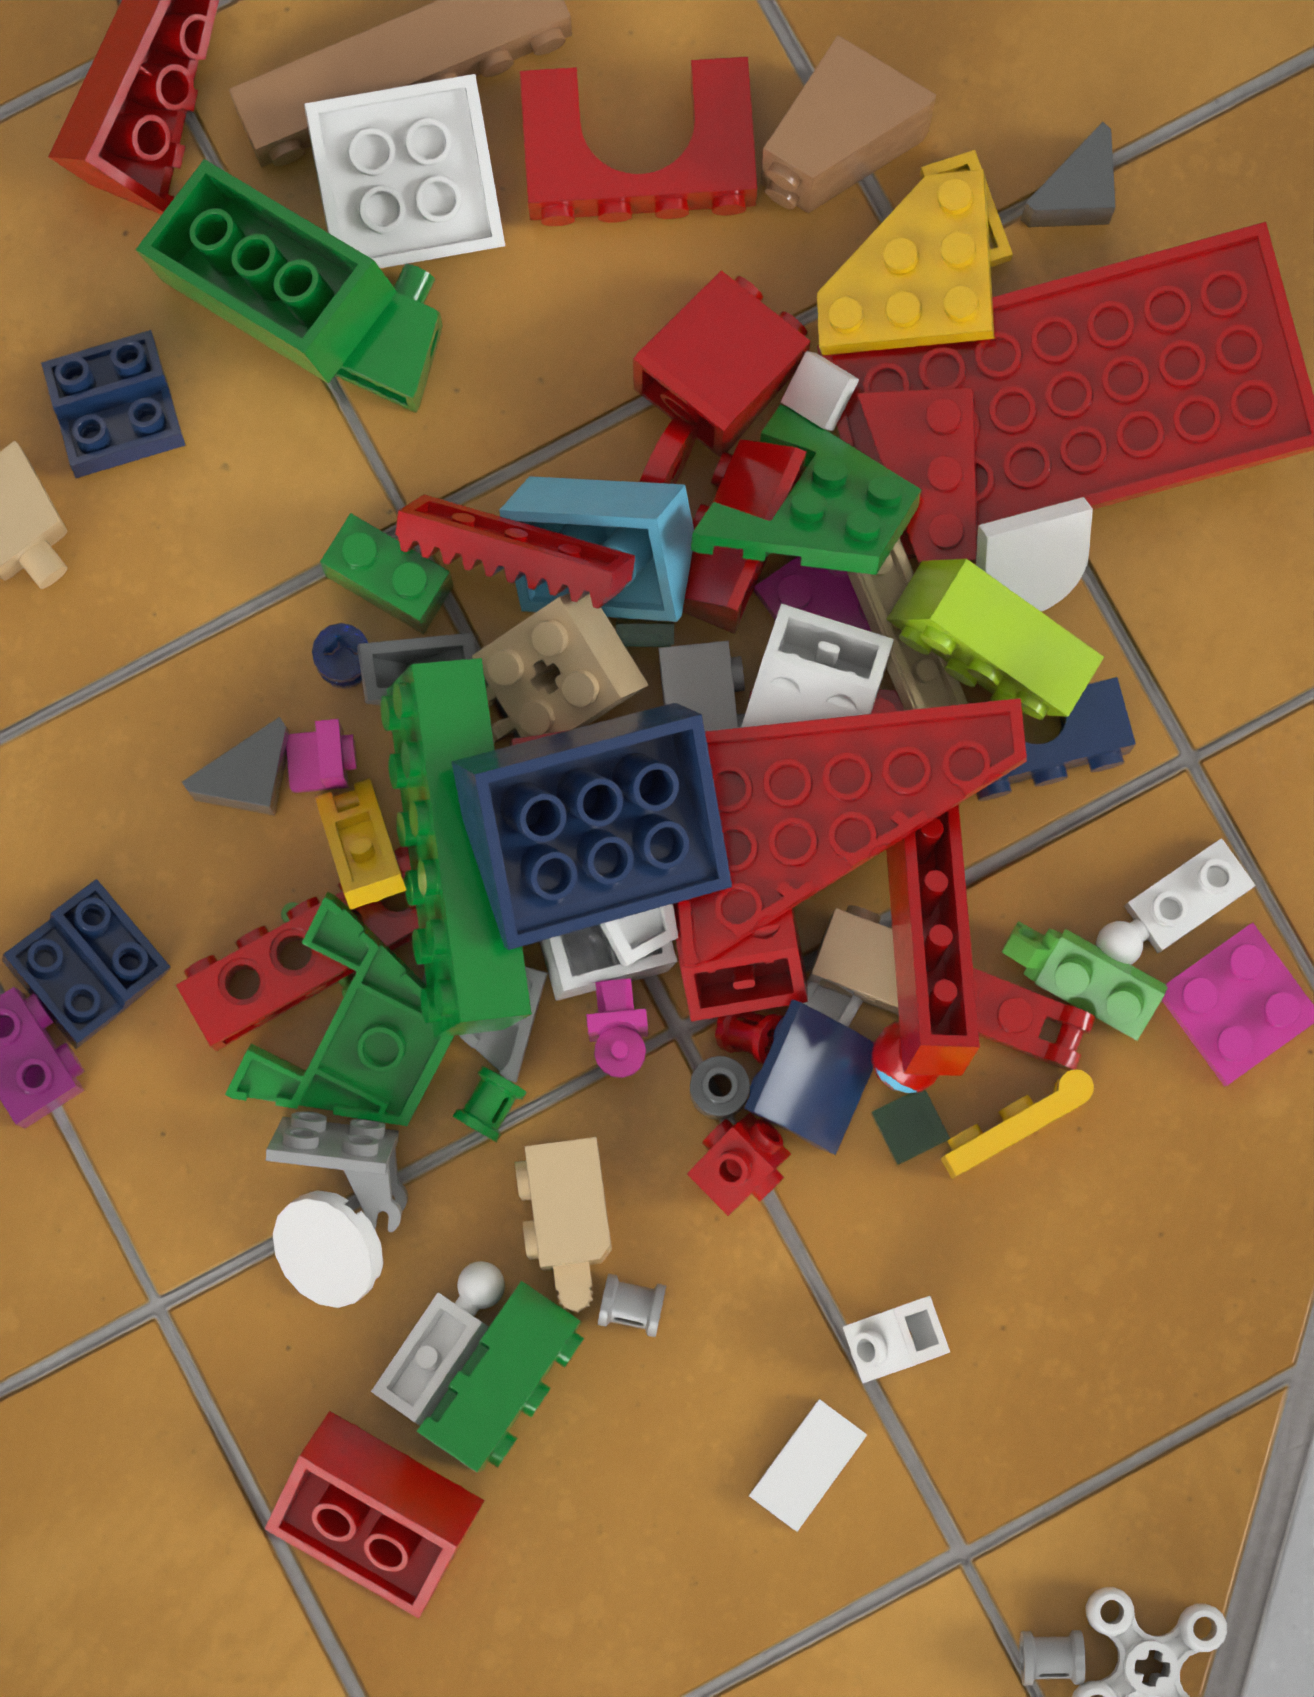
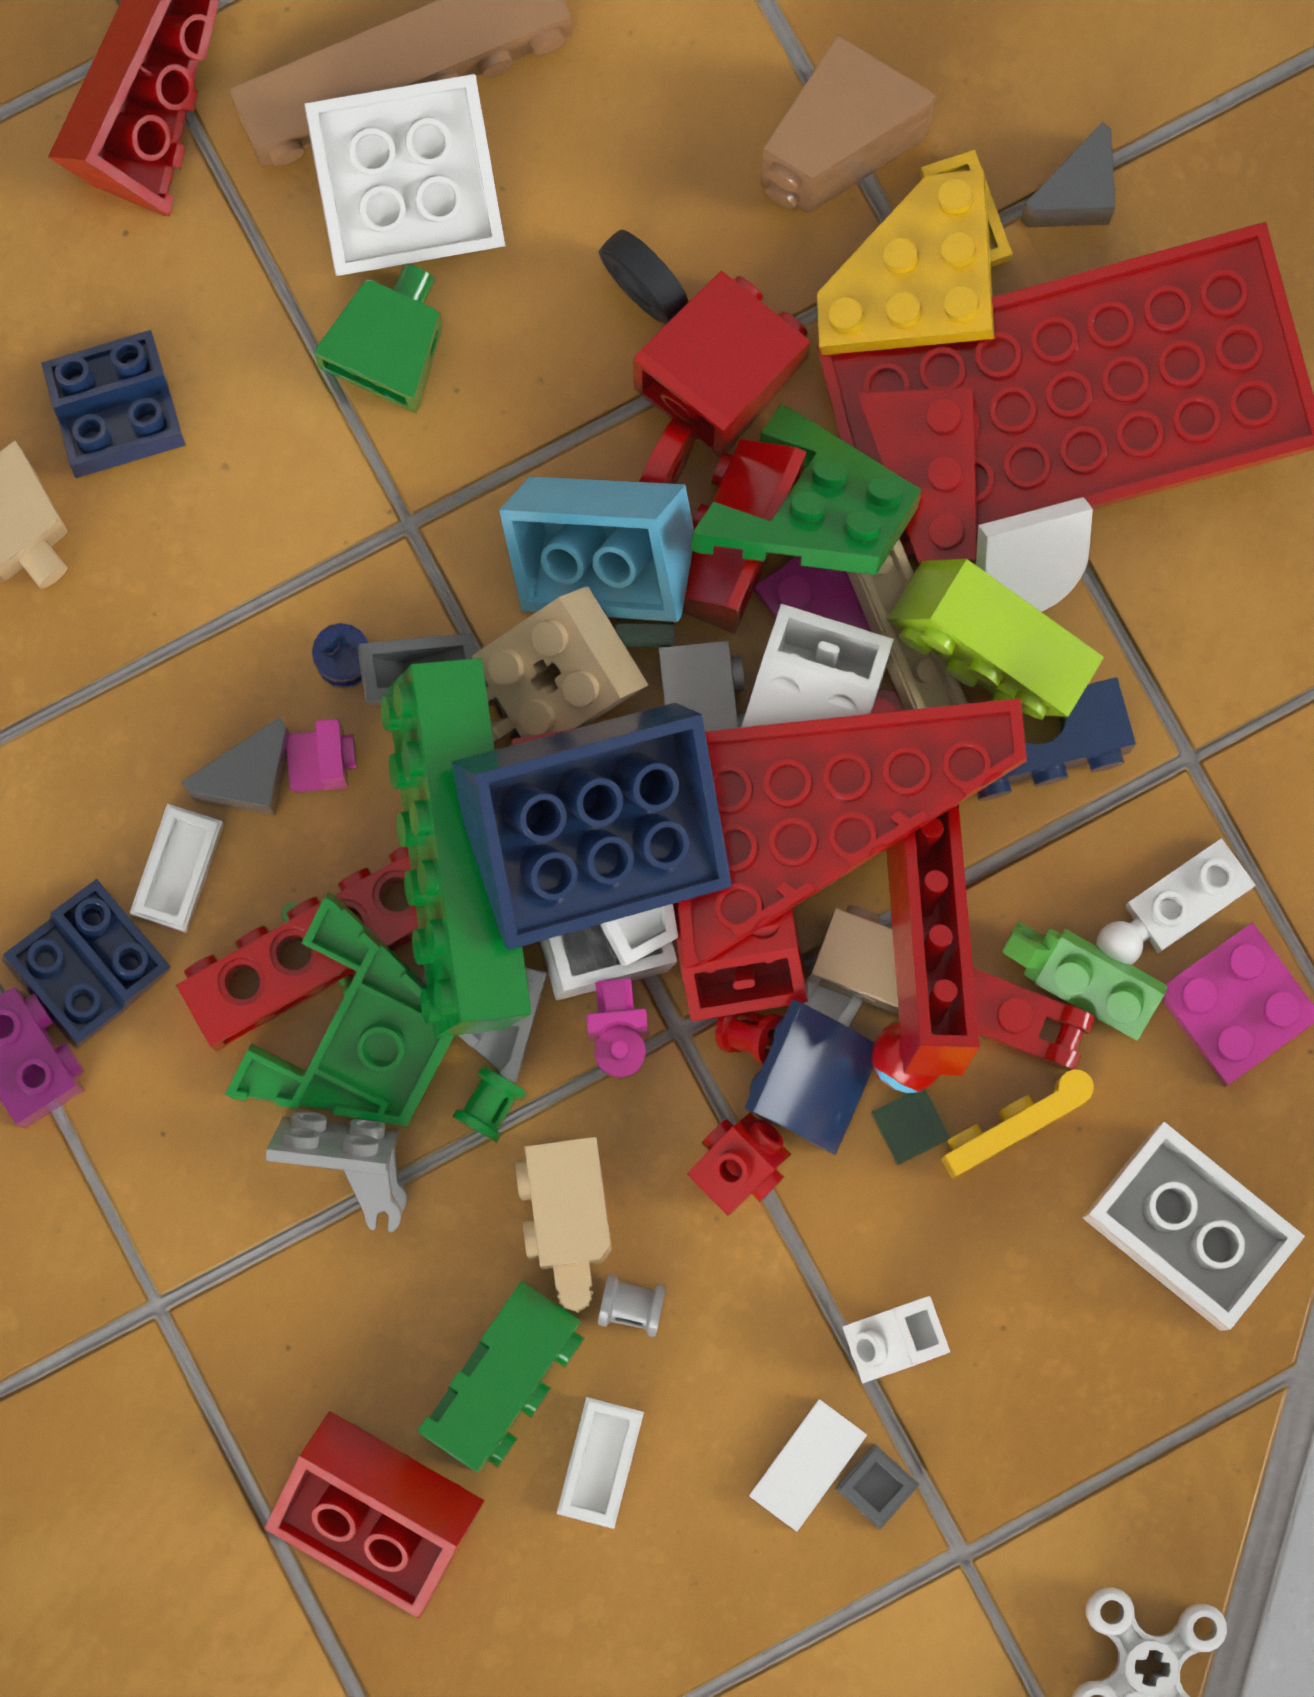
(177, 868): none -> white tile
(266, 270): green brick -> none
(327, 1249): white tile -> none
(360, 845): yellow plate -> none
(385, 576): green brick -> none
(440, 1344): white plate -> none
(515, 548): red gear -> none
(600, 1462): none -> white tile
(643, 276): none -> black tyre
(711, 173): red arch -> none
(711, 1105): dark grey brick -> none
(819, 390): white tile -> none
(877, 1486): none -> dark grey tile
(1052, 1657): light grey bush -> none
(1193, 1227): none -> white brick

